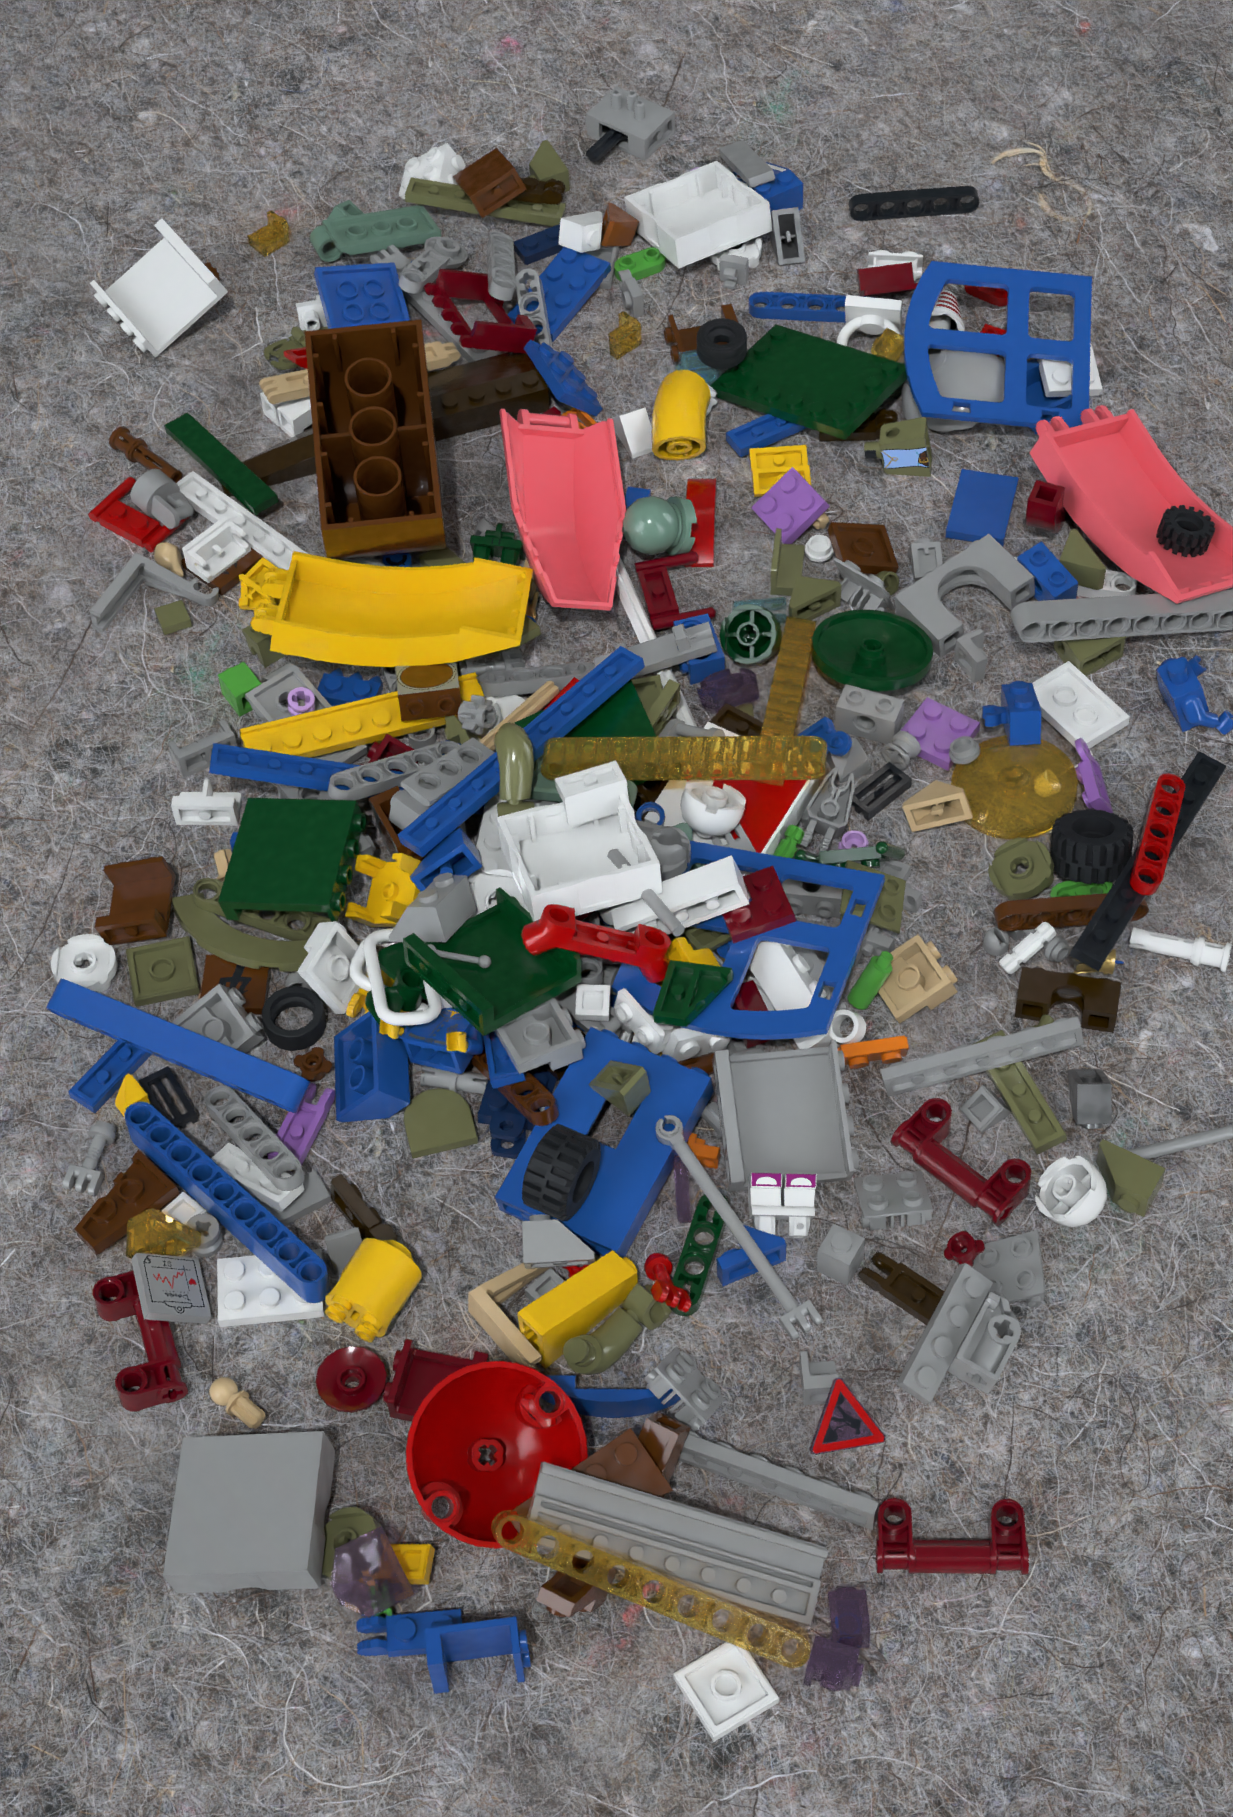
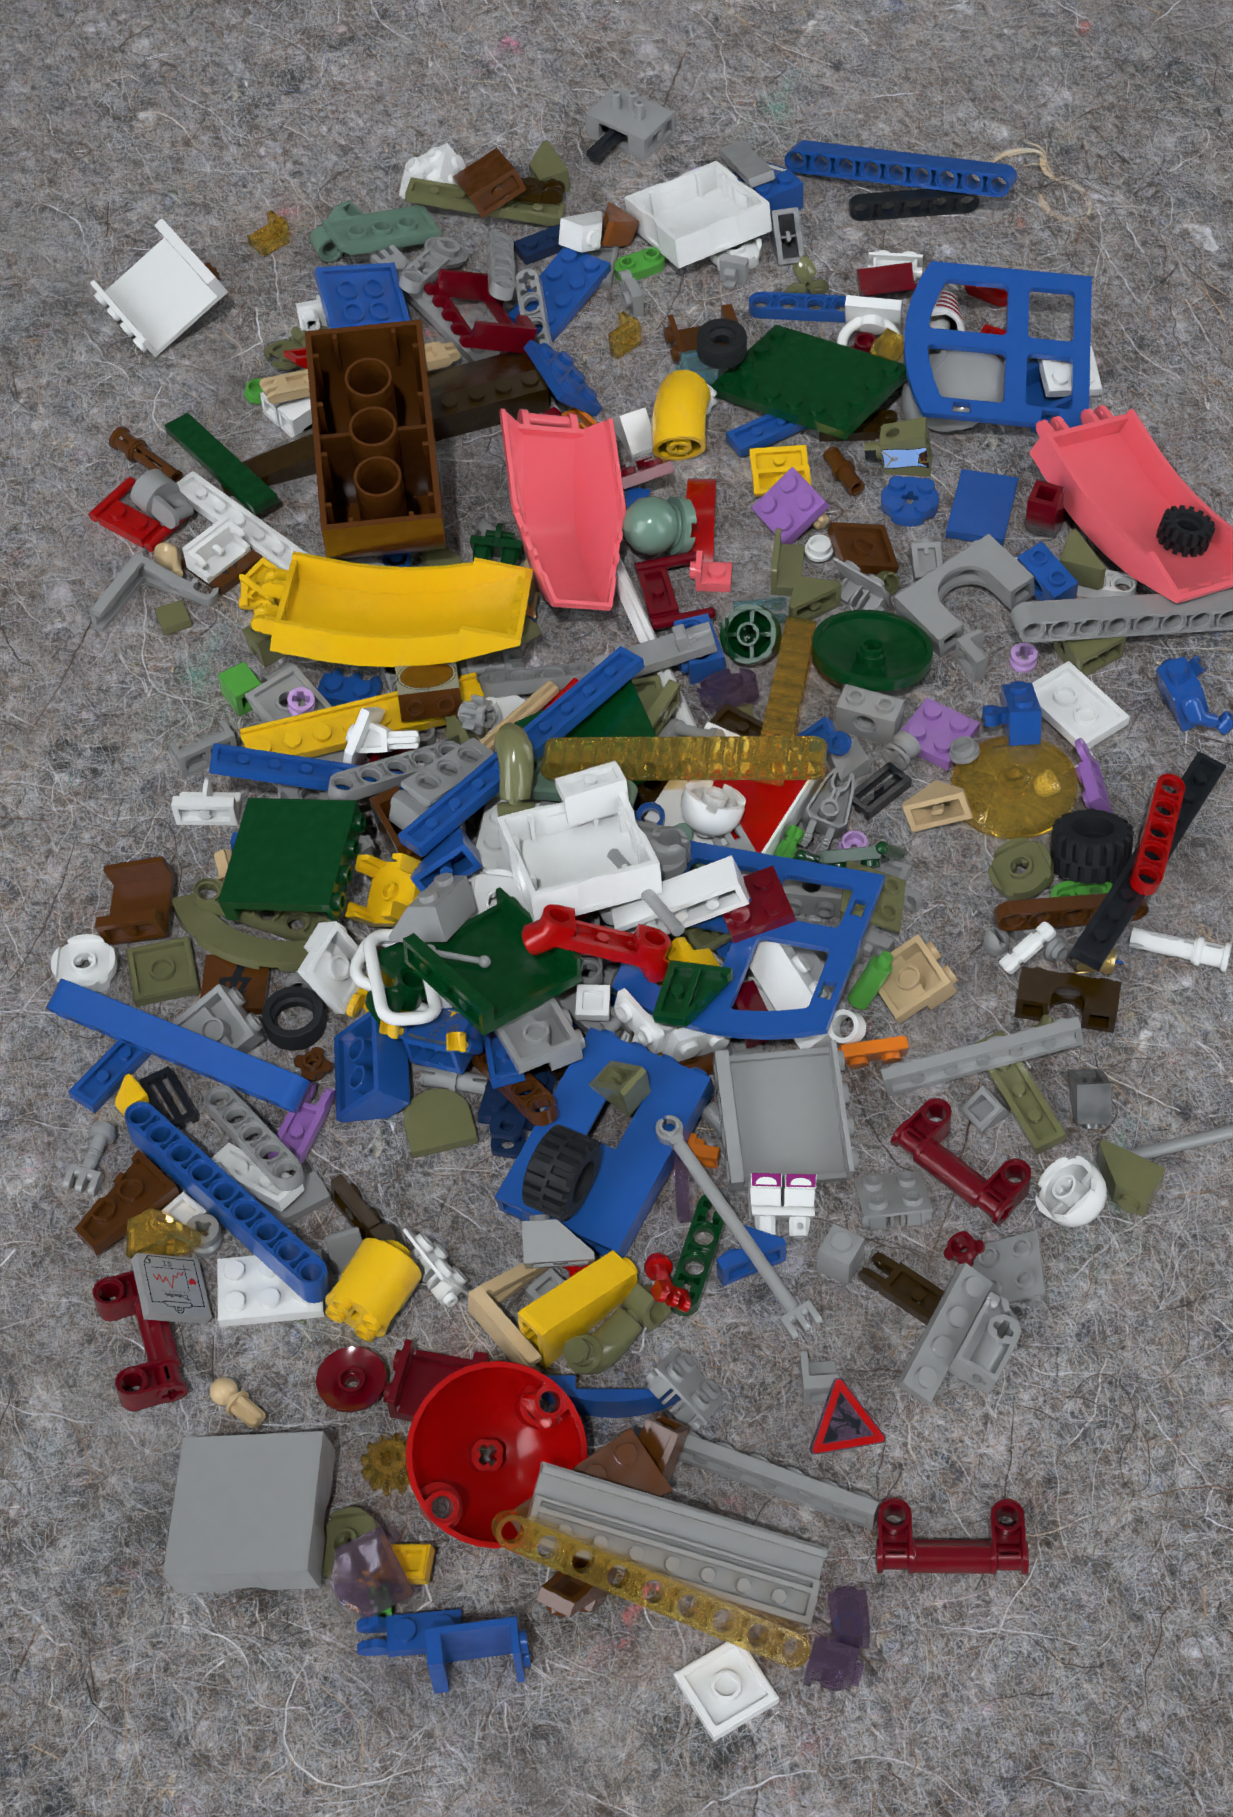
(253, 391): none -> bright green plate
(371, 737): none -> white piece
(378, 1463): none -> clear yellow gear
(441, 1278): none -> white hinge
(645, 470): none -> plate
(711, 575): none -> coral bracket
(805, 273): none -> olive plant
(843, 471): none -> reddish brown pin
(864, 342): none -> dark red plate
(910, 163): none -> blue beam
(922, 493): none -> blue plate
(1020, 665): none -> lavender bush

